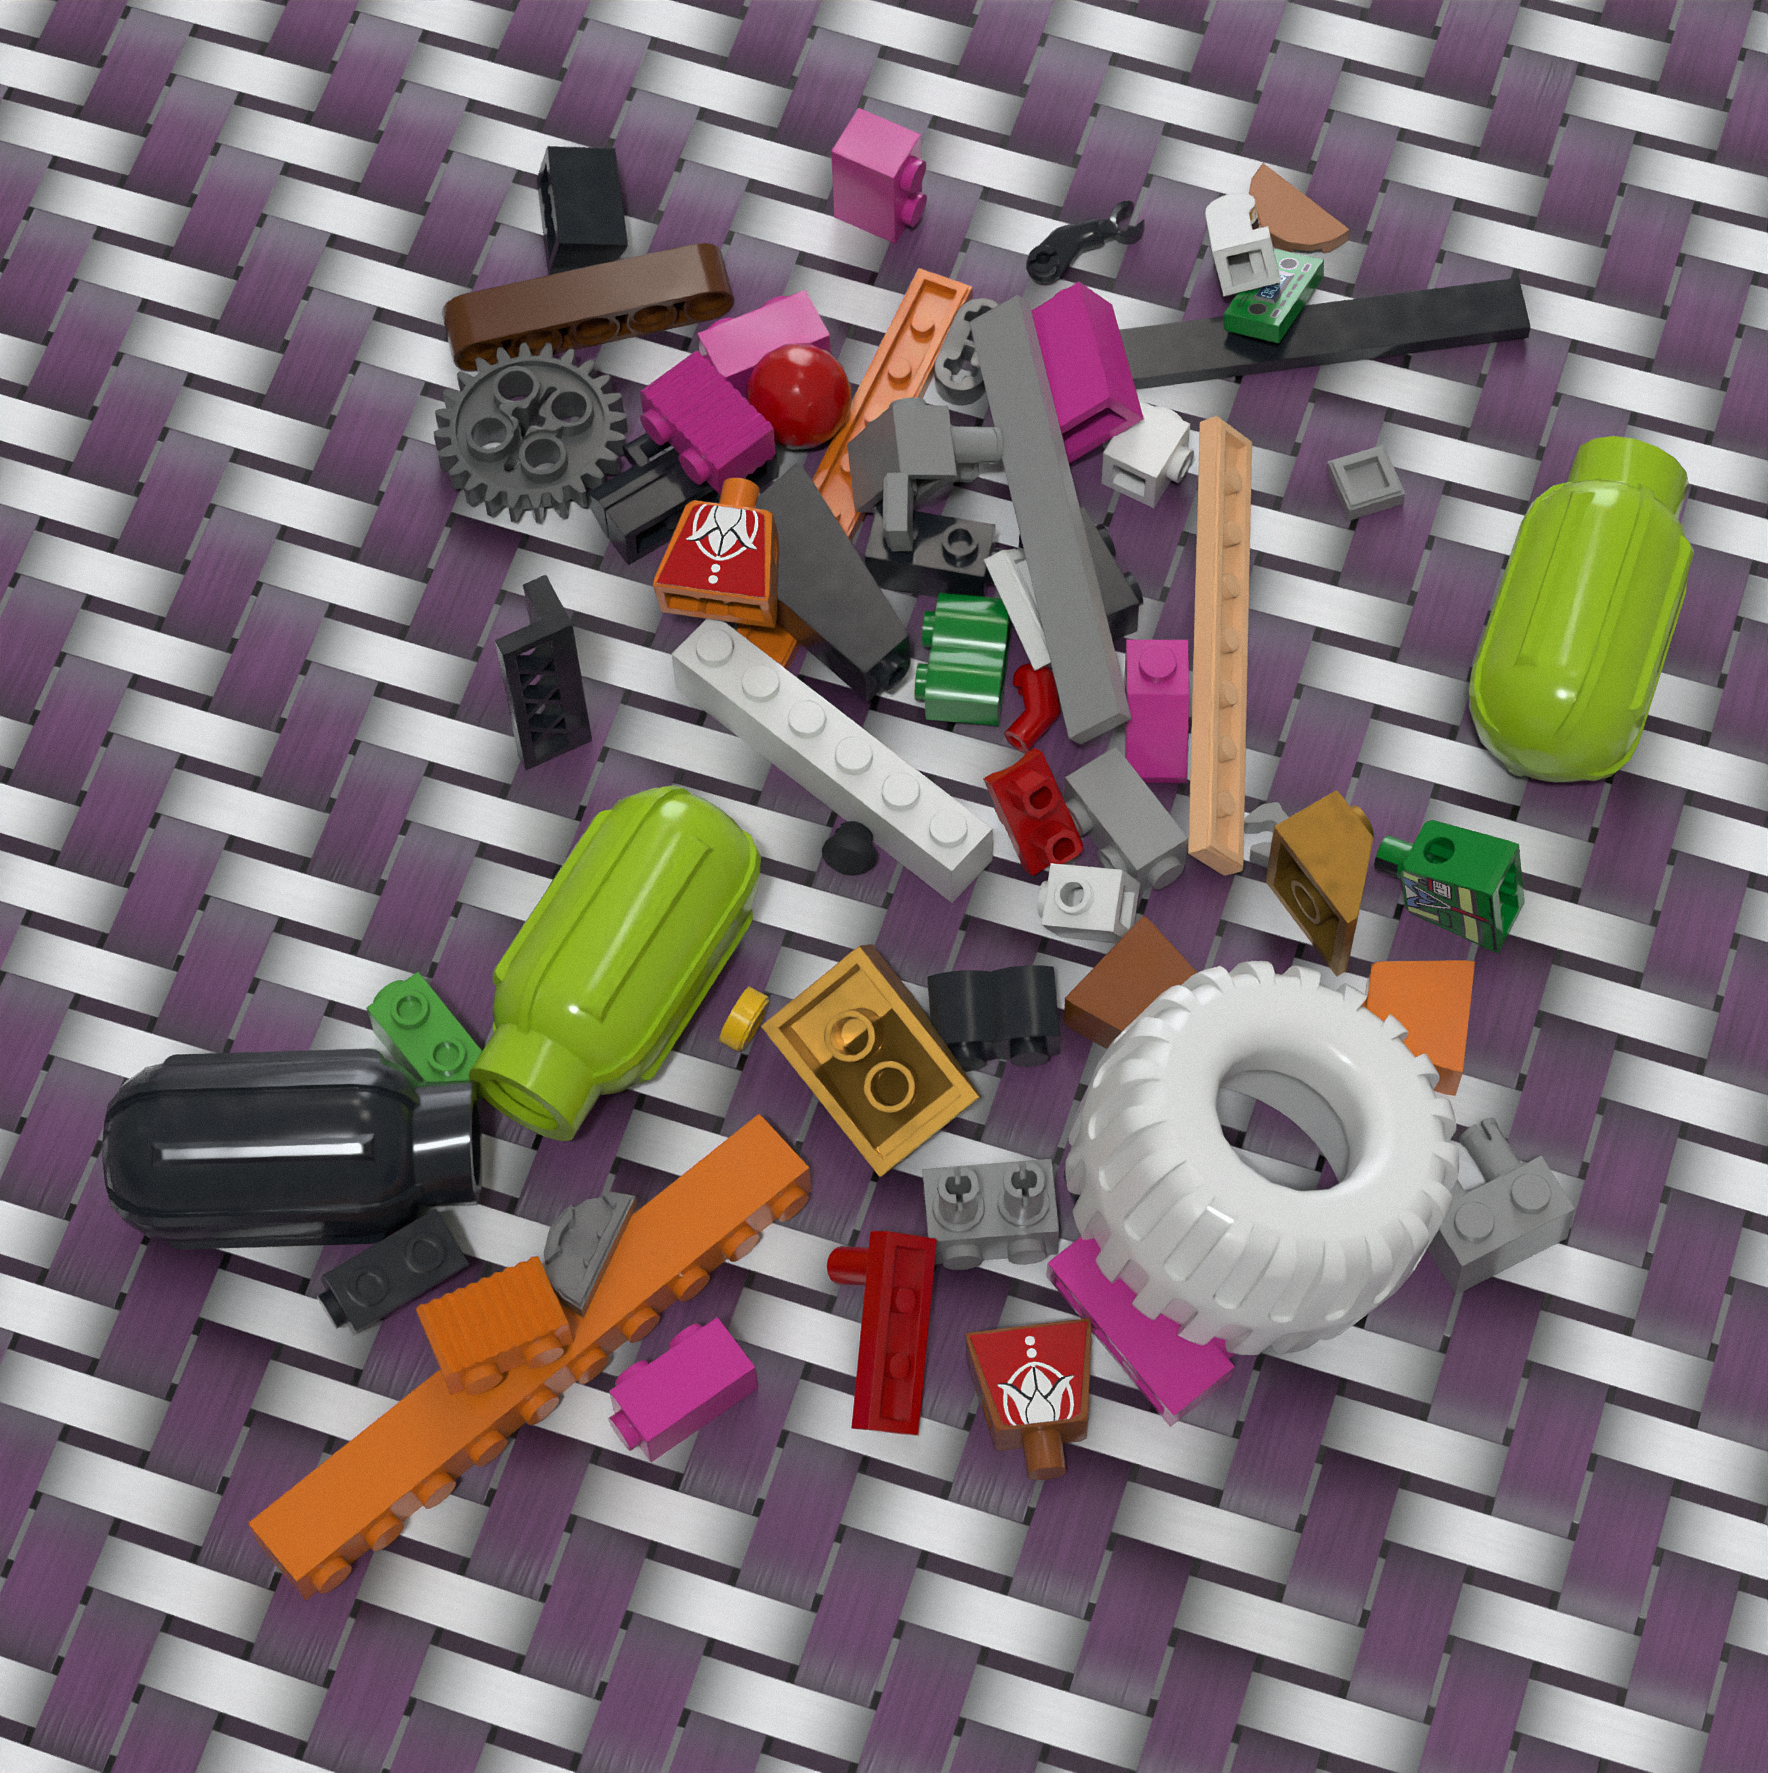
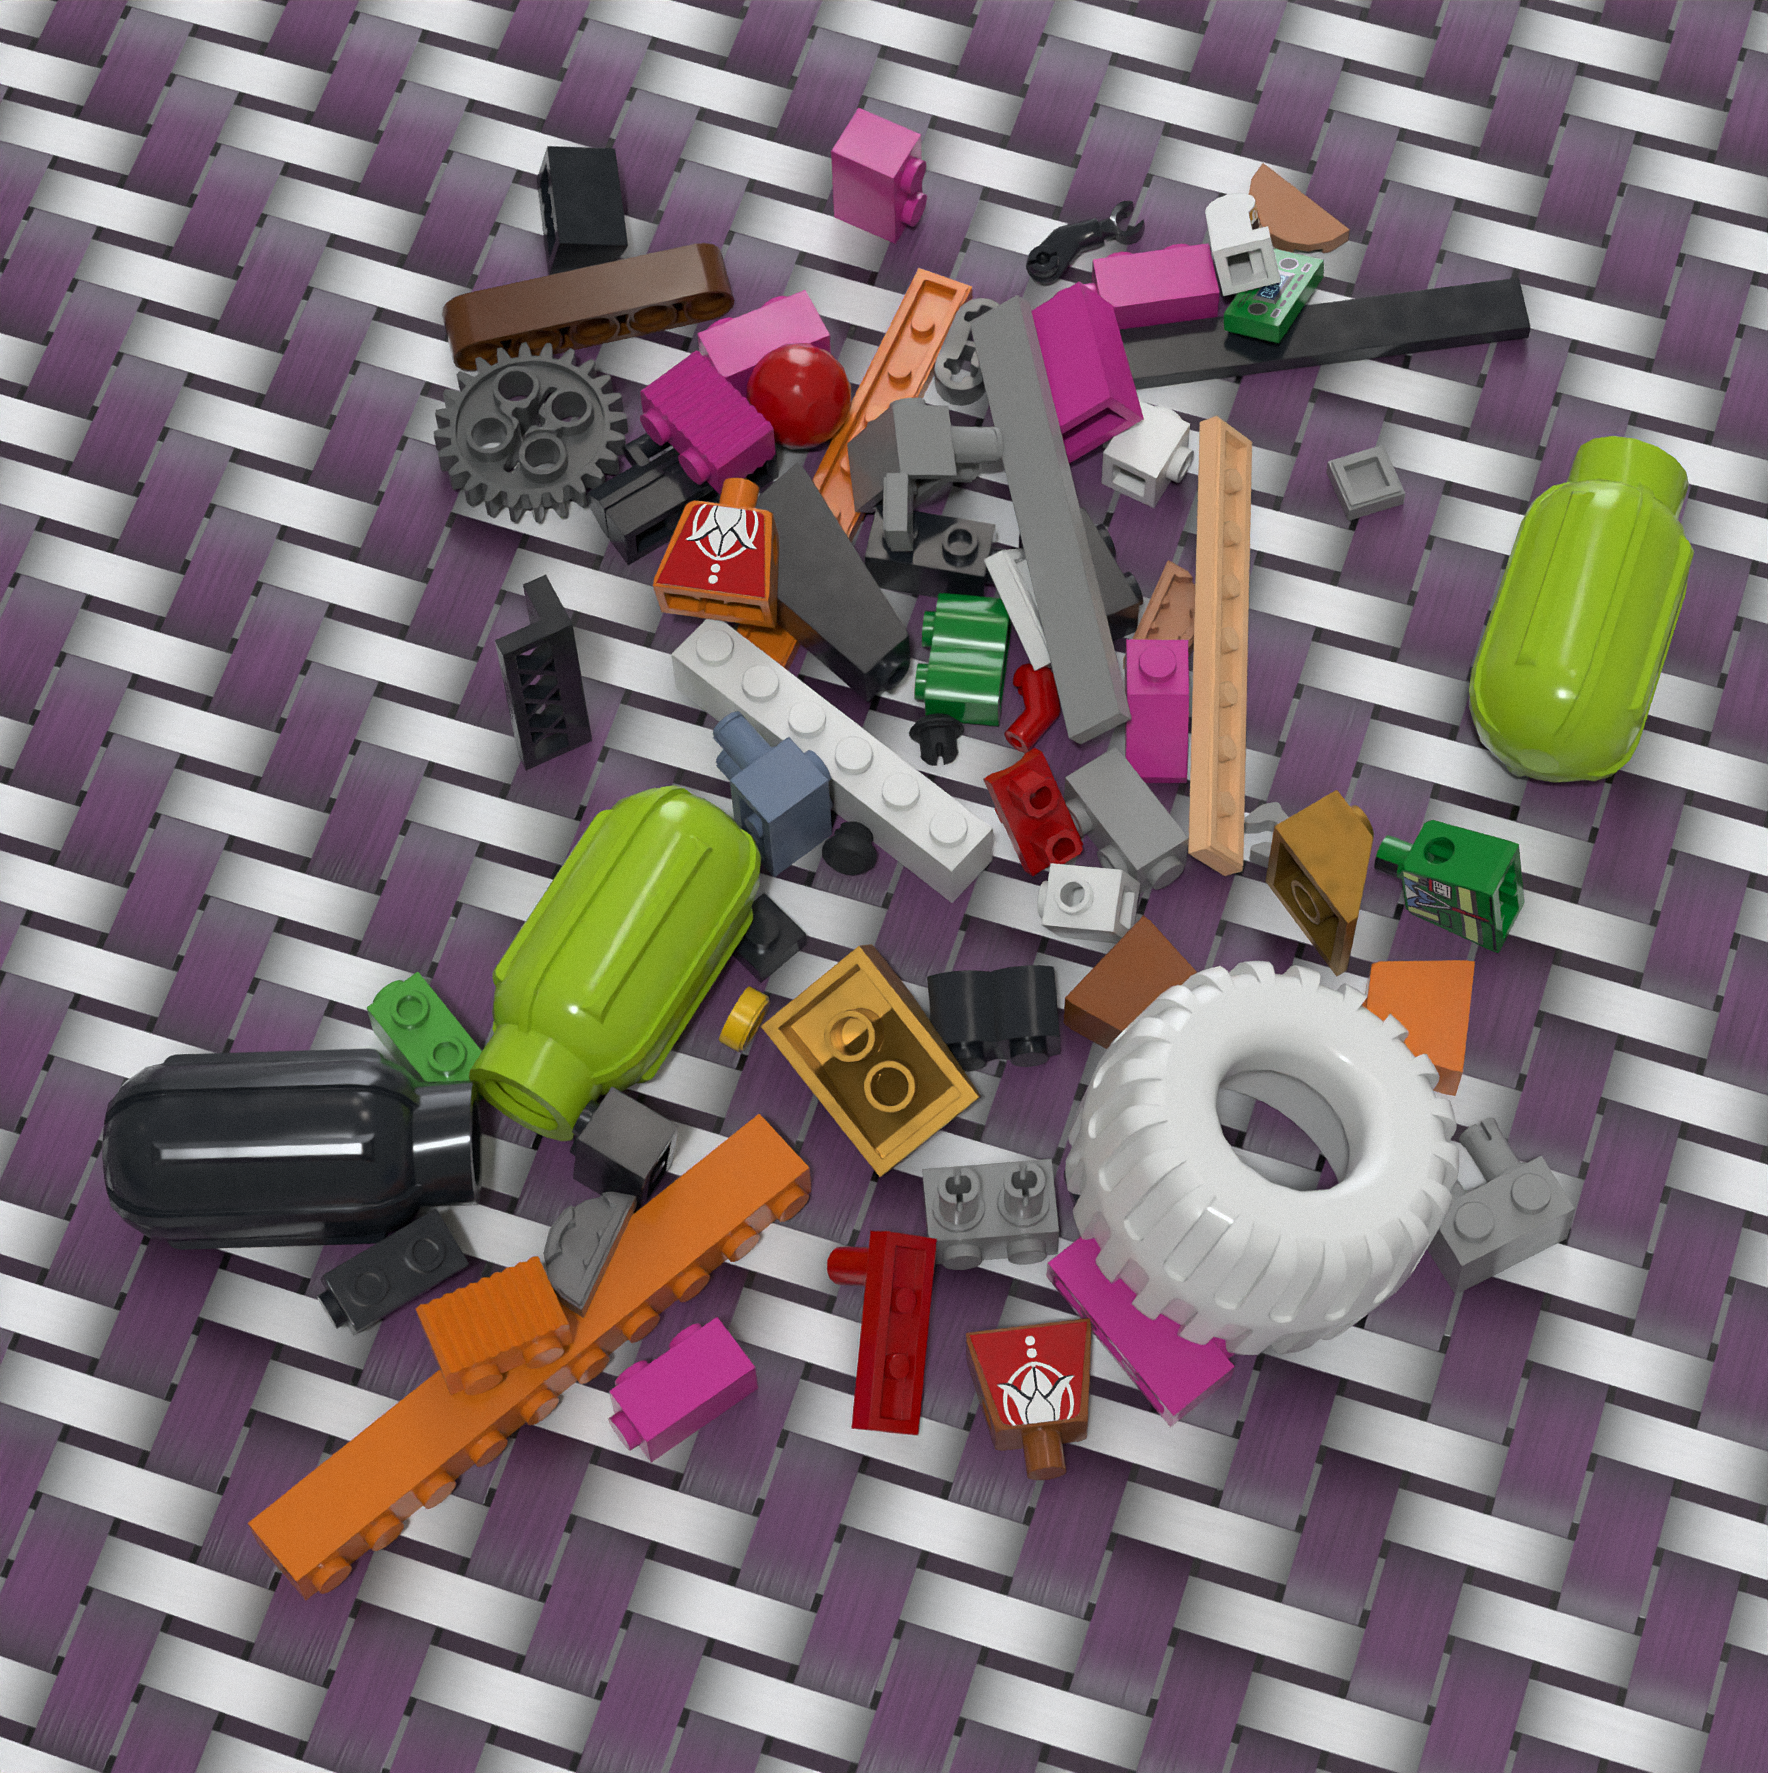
(622, 1147): none -> black brick
(769, 939): none -> black plate
(775, 792): none -> sand blue brick
(937, 737): none -> black piece
(1158, 285): none -> dark pink brick
(1170, 609): none -> nougat tile

